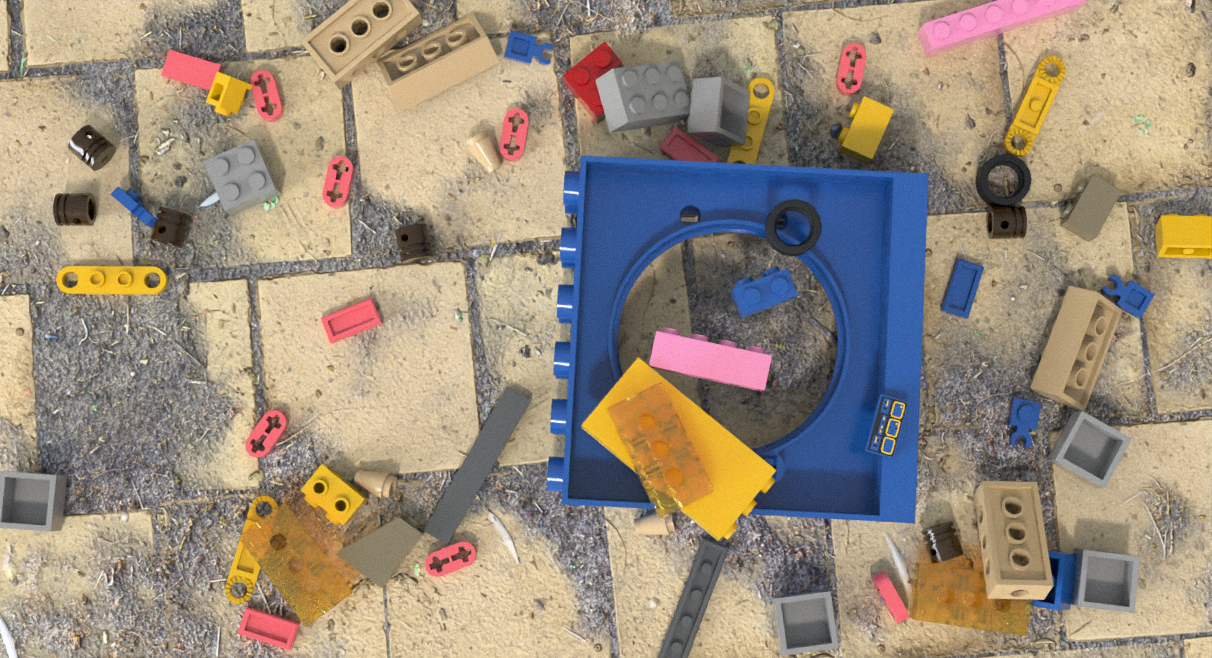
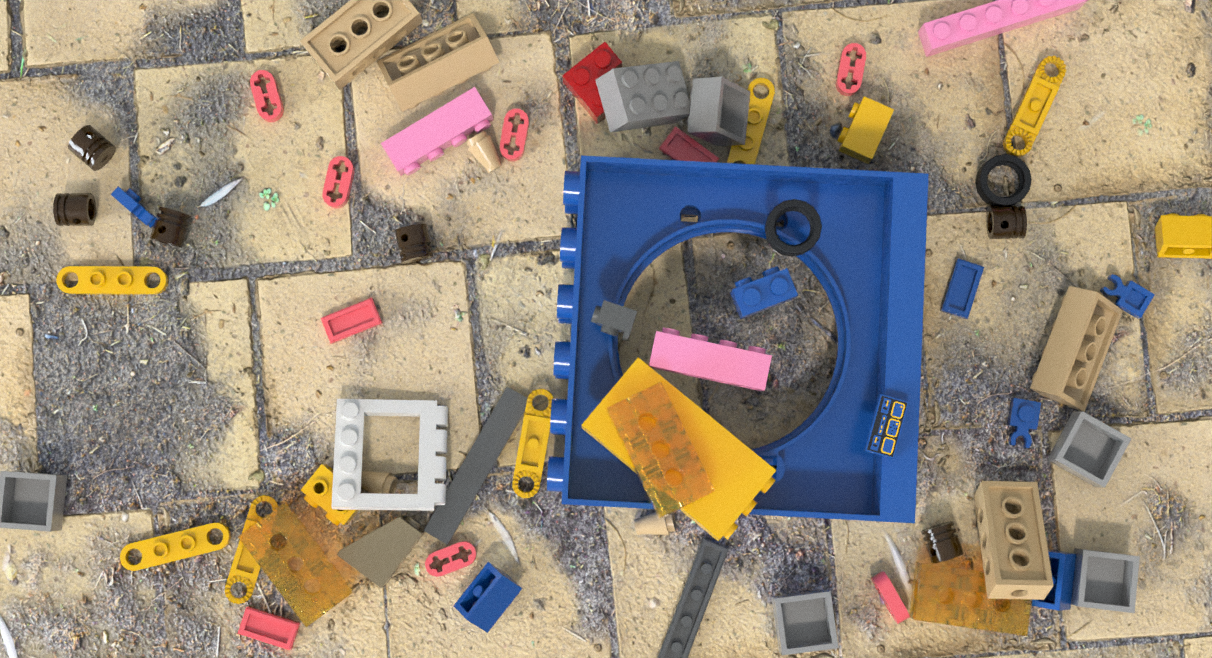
(175, 546): none -> yellow plate
(190, 70): coral tile -> none
(227, 94): yellow brick -> none
(242, 177): light grey piece -> none
(261, 430): coral beam -> none
(349, 449): none -> white hinge
(437, 132): none -> bright pink brick
(487, 597): none -> blue brick
(522, 49): blue plate -> none
(532, 444): none -> yellow plate
(614, 319): none -> dark grey brick
(1090, 207): dark tan brick -> none

